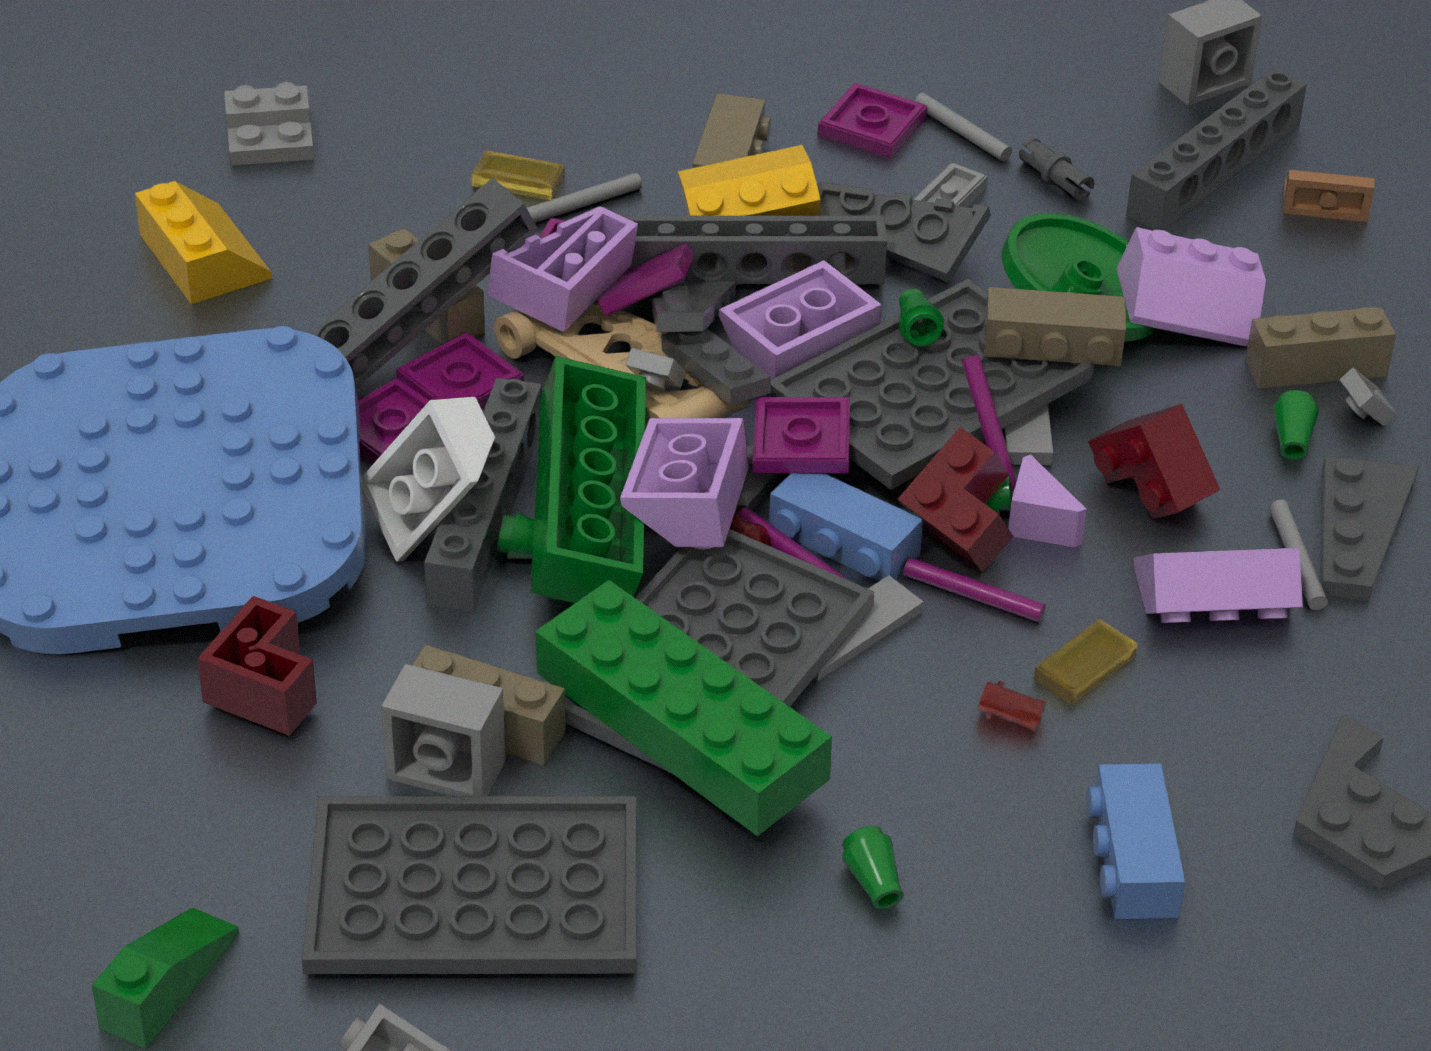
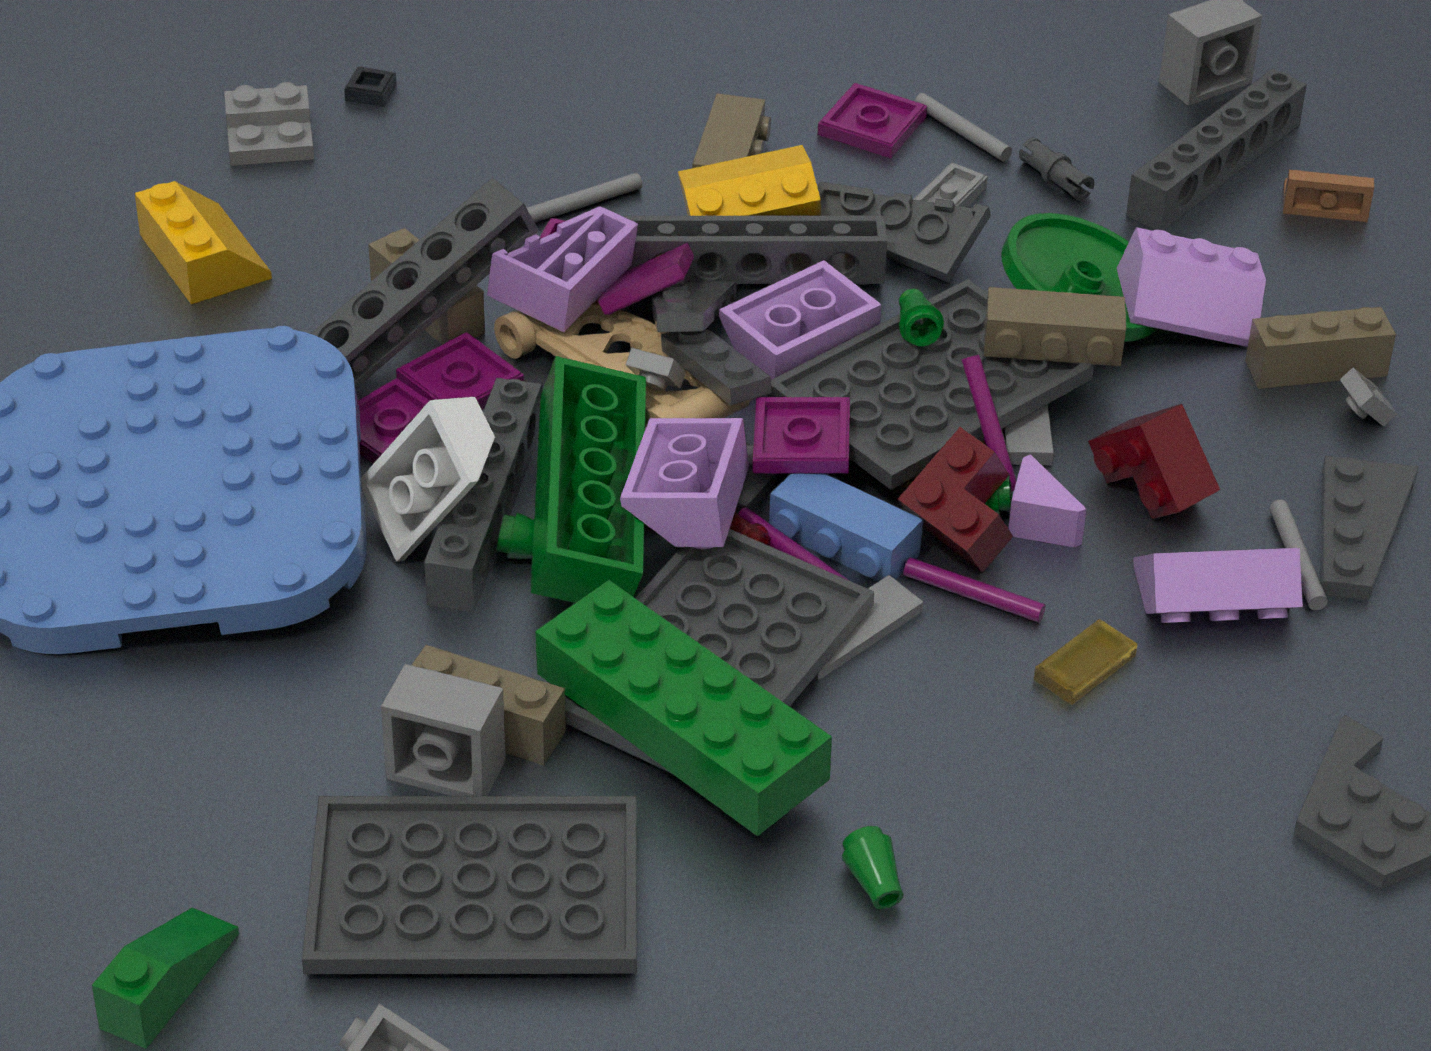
(258, 668): dark red brick -> none
(370, 86): none -> black tile
(519, 174): clear yellow tile -> none
(1011, 706): clear red pin -> none
(1136, 841): medium blue brick -> none
(1295, 421): green cone -> none

